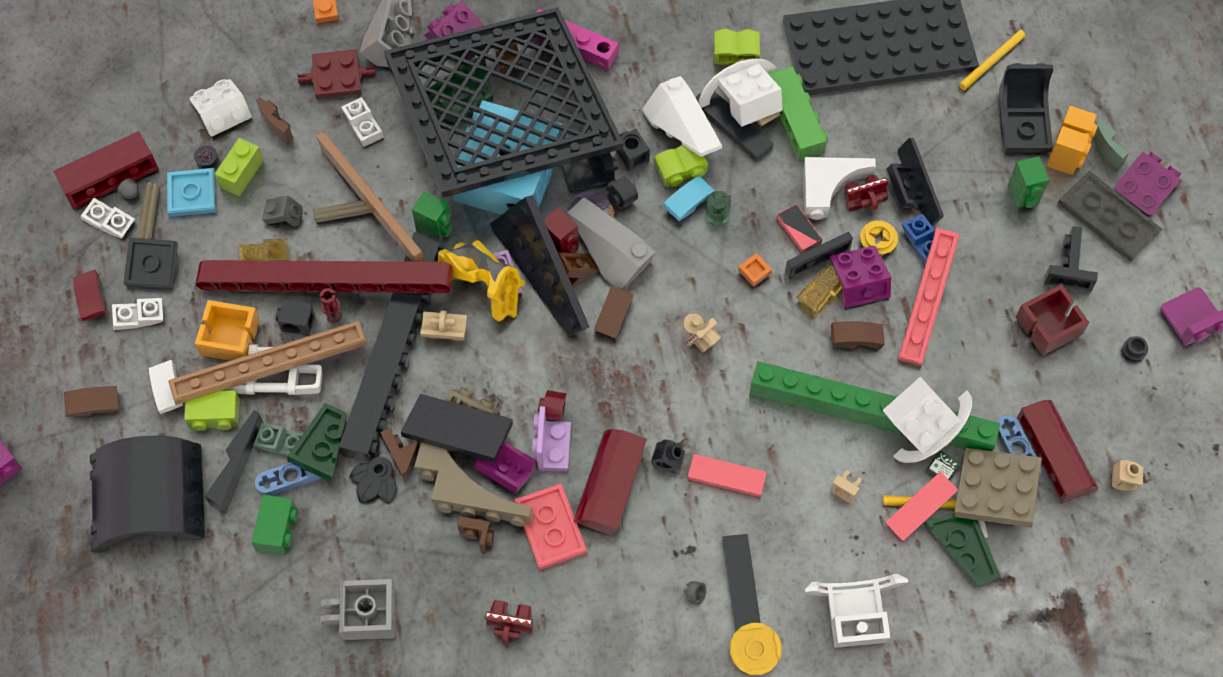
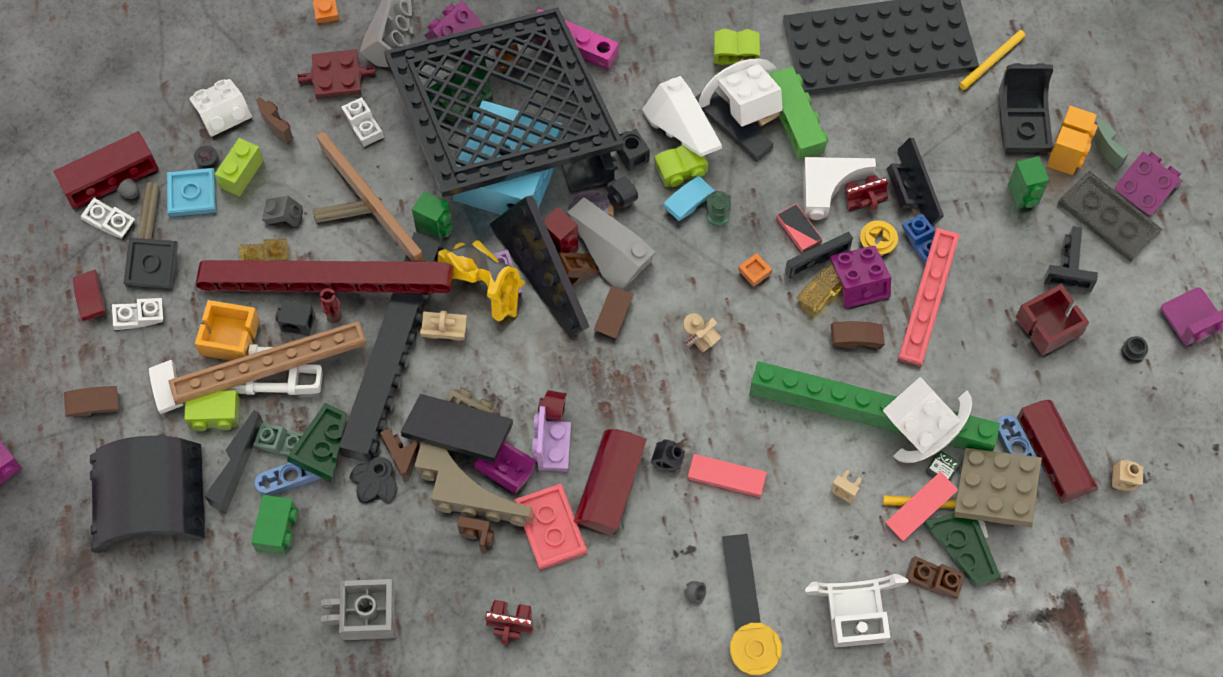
(935, 578): none -> reddish brown slope

